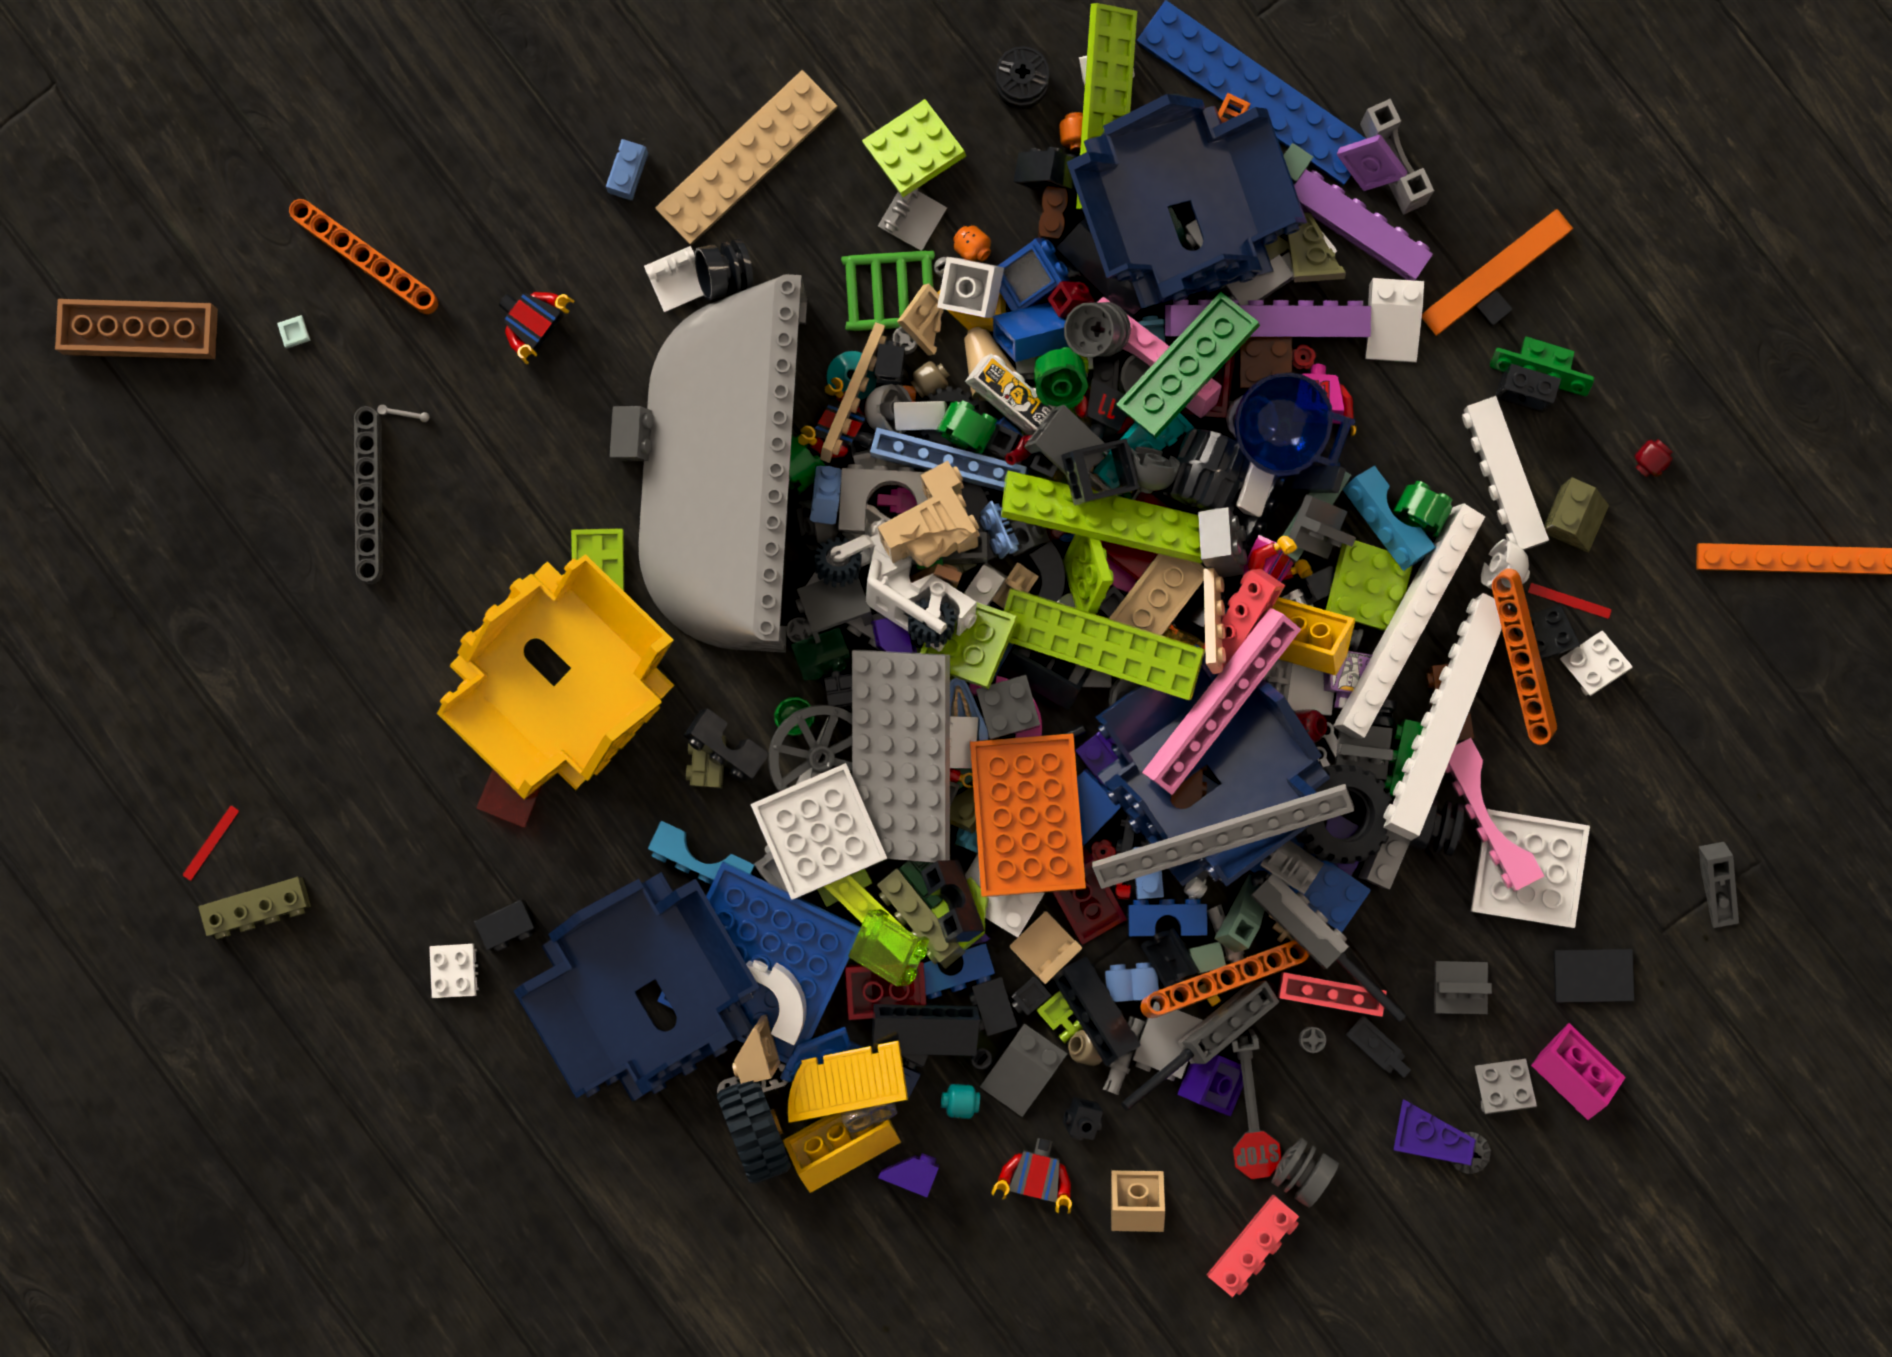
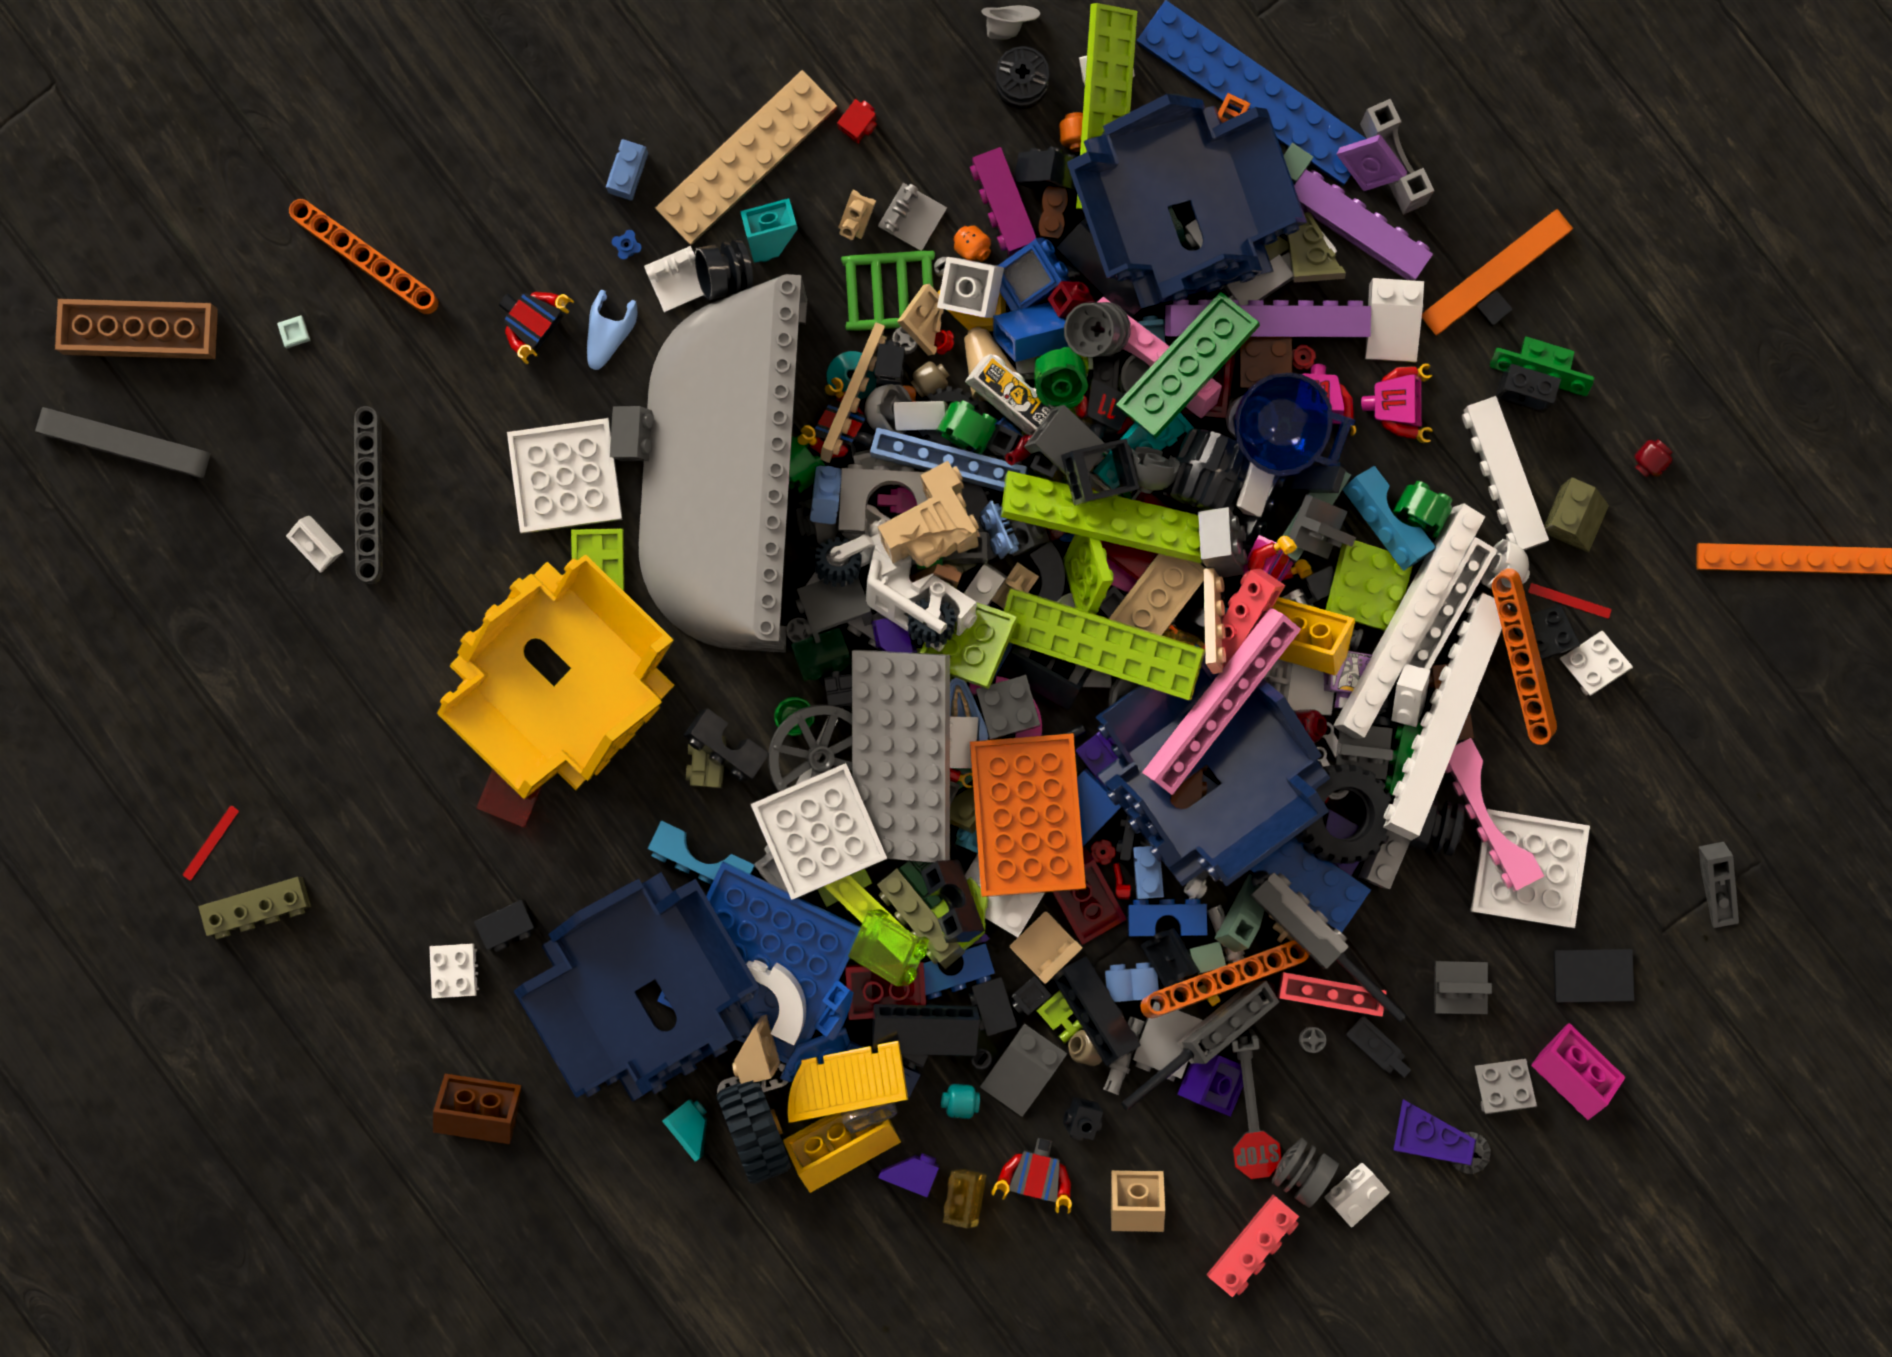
(122, 442): none -> dark grey beam
(314, 543): none -> white slope
(383, 410): light grey hinge -> none
(476, 1108): none -> reddish brown slope
(564, 476): none -> white plate
(606, 334): none -> light blue animal
(625, 252): none -> blue plate
(689, 1127): none -> teal slope
(769, 229): none -> teal slope
(839, 1002): none -> blue slope
(856, 216): none -> tan hips
(858, 120): none -> red brick
(914, 148): plate -> none
(944, 341): none -> red plate
(964, 1198): none -> clear yellow brick
(1003, 200): none -> magenta brick
(1007, 21): none -> light grey piece
(1223, 836): light grey plate -> none
(1293, 866): light grey hinge -> none
(1356, 1194): none -> white bracket
(1399, 402): none -> dark pink torso
(1410, 695): none -> white brick
(1451, 604): none -> white brick

